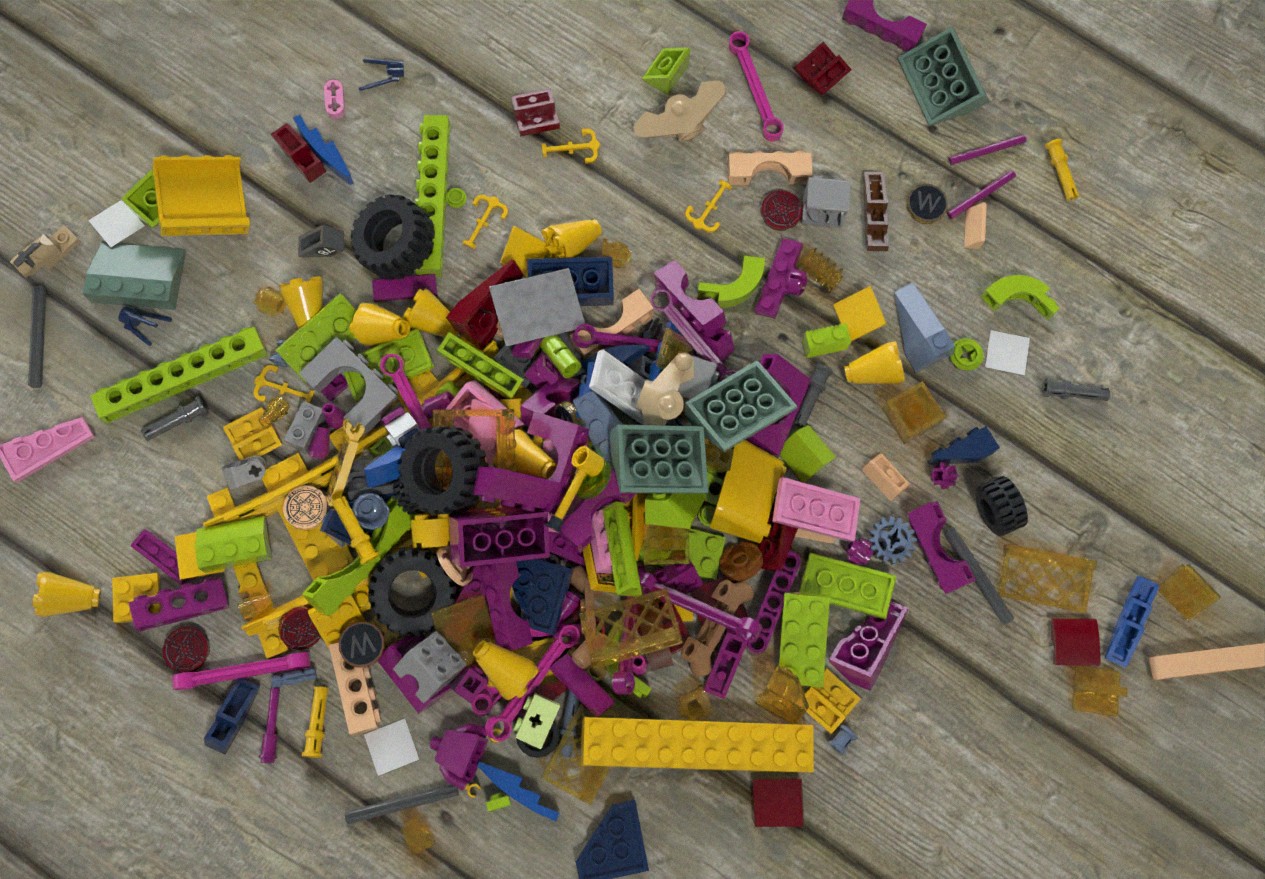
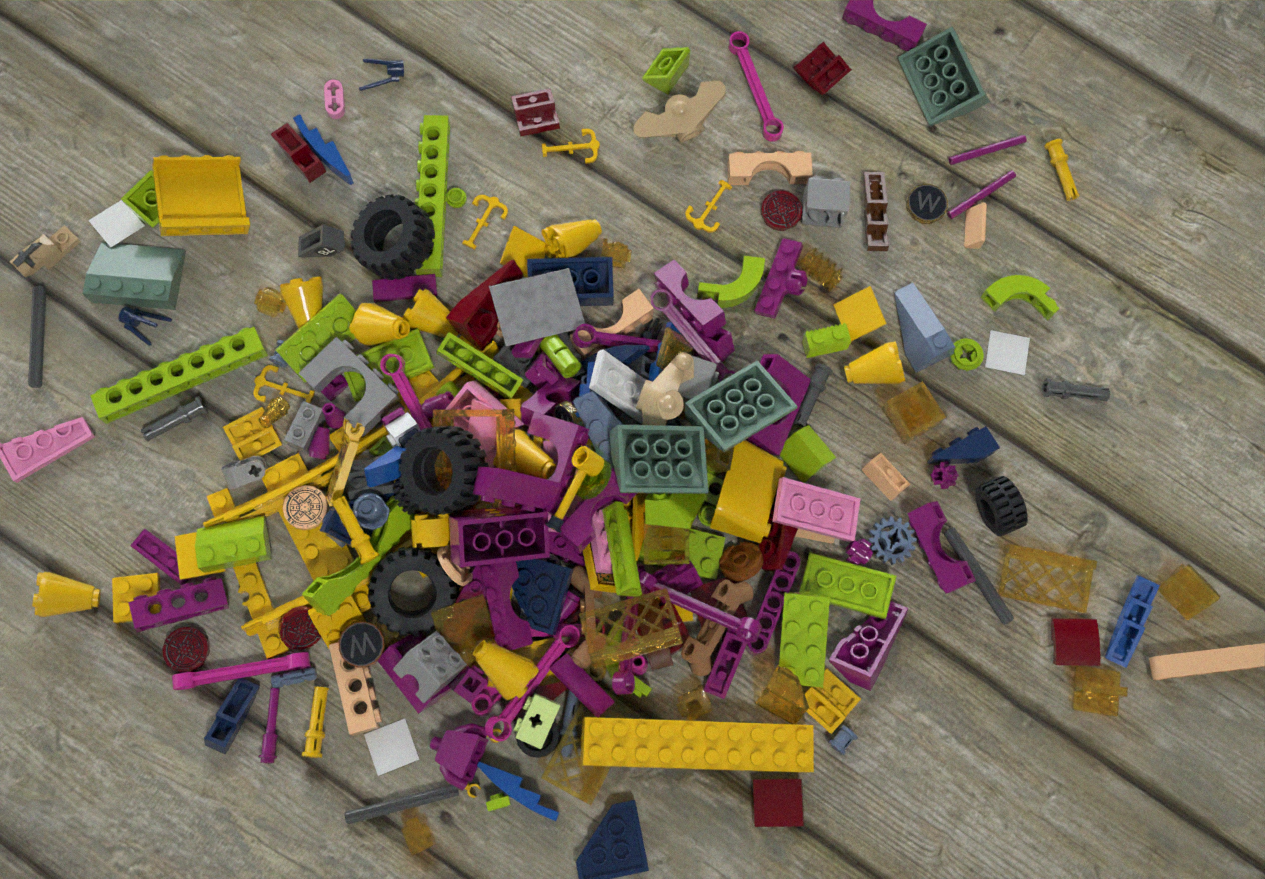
(254, 605): clear yellow cone -> none

